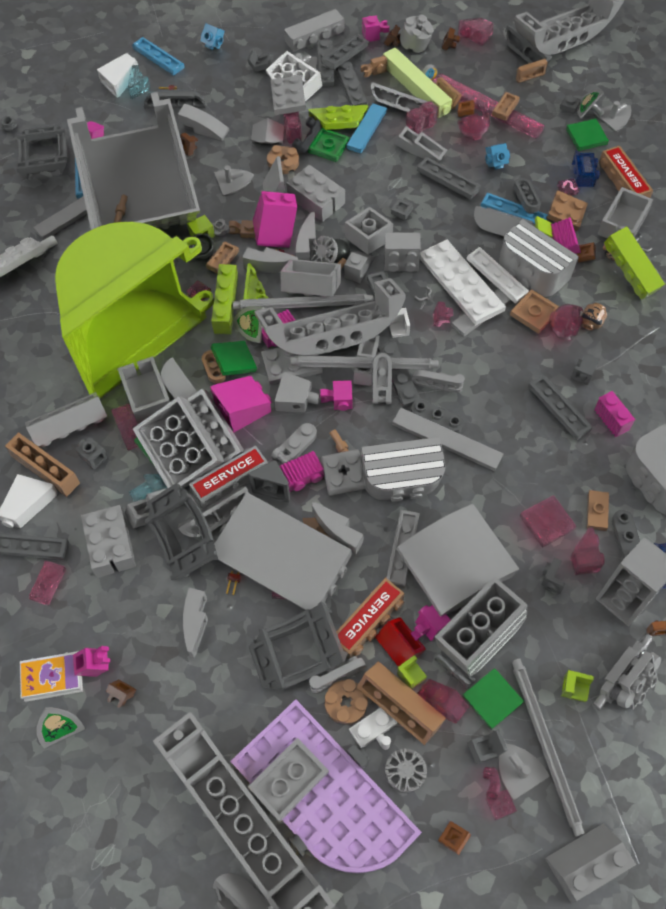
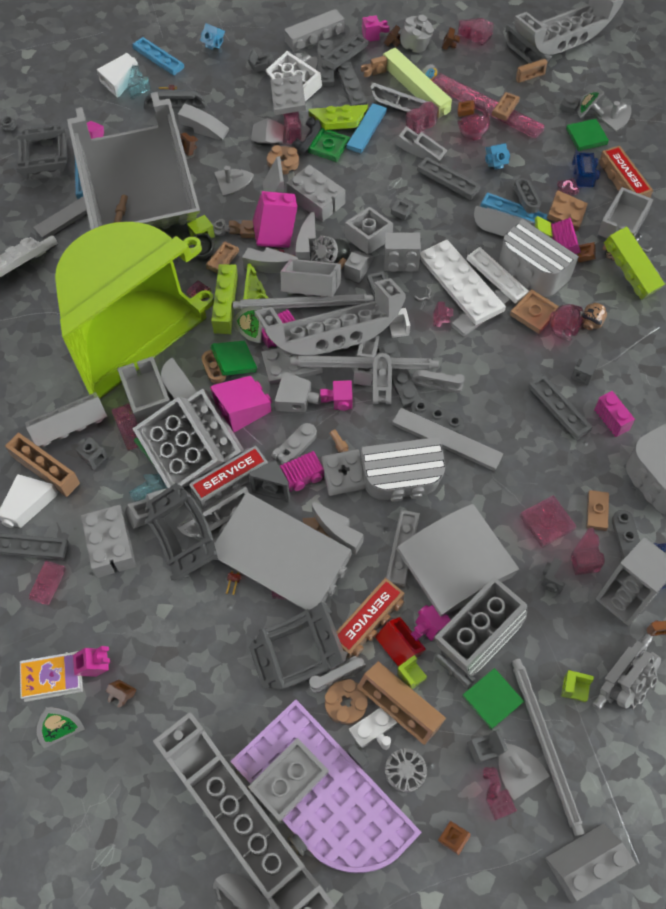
(194, 619): light grey slope -> none
(444, 700): clear pink slope -> none
(450, 91): medium nougat plate -> none

